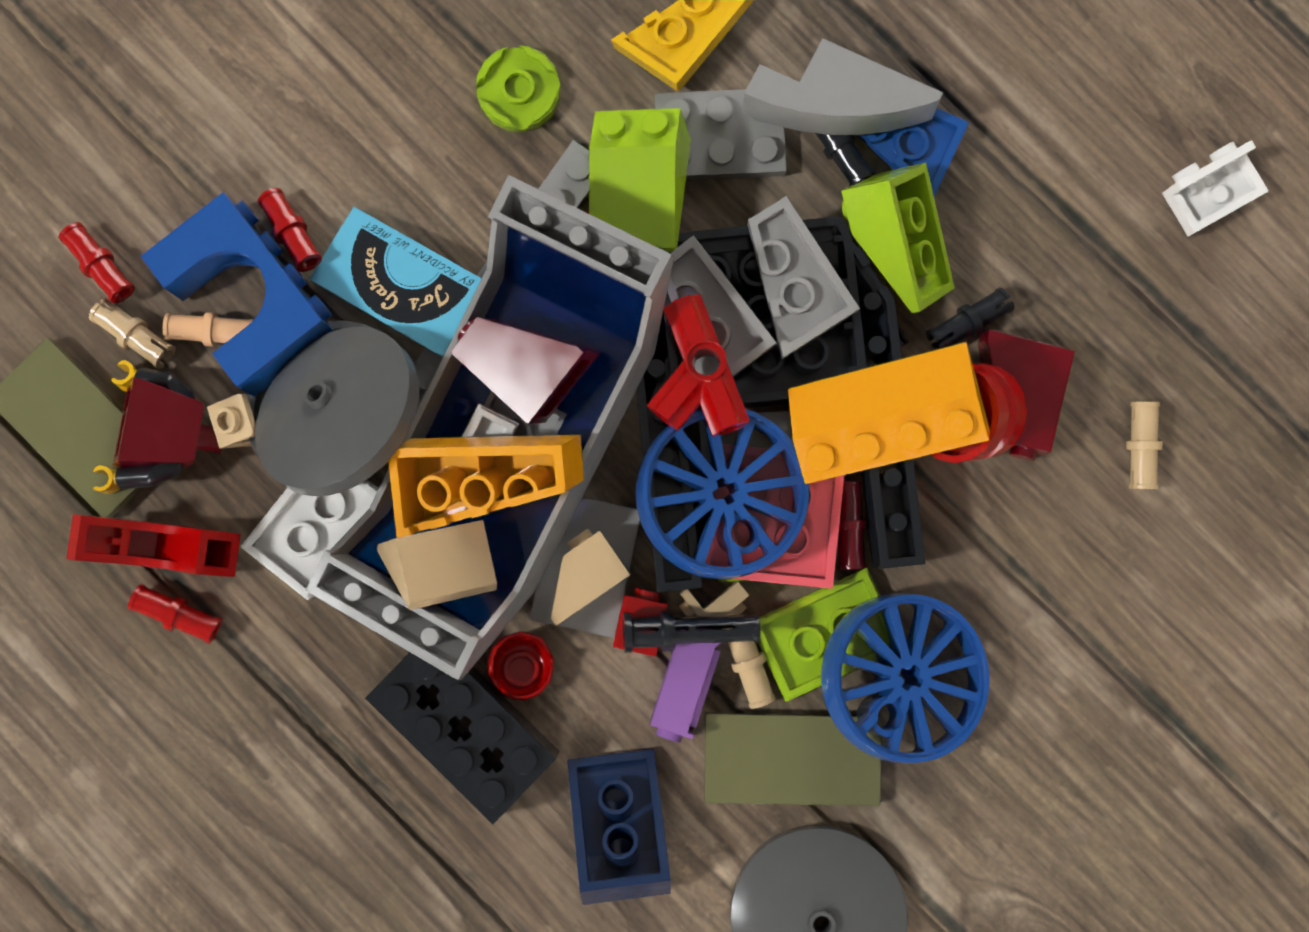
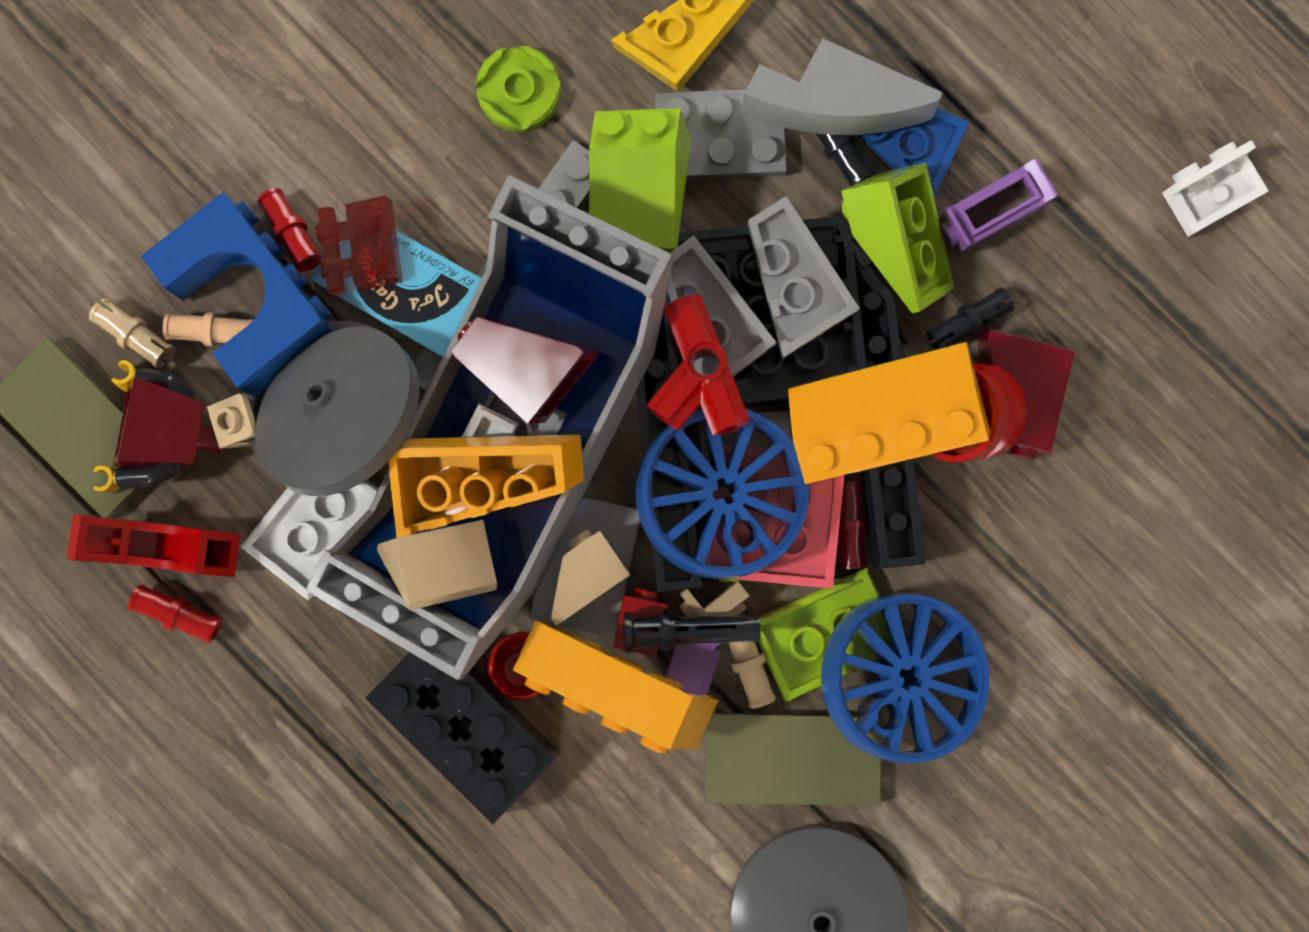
(96, 262): red pin -> none
(372, 244): none -> clear red plate
(614, 688): none -> light orange wedge
(618, 827): dark blue slope -> none
(960, 232): none -> medium lavender window
(1144, 445): tan pin -> none

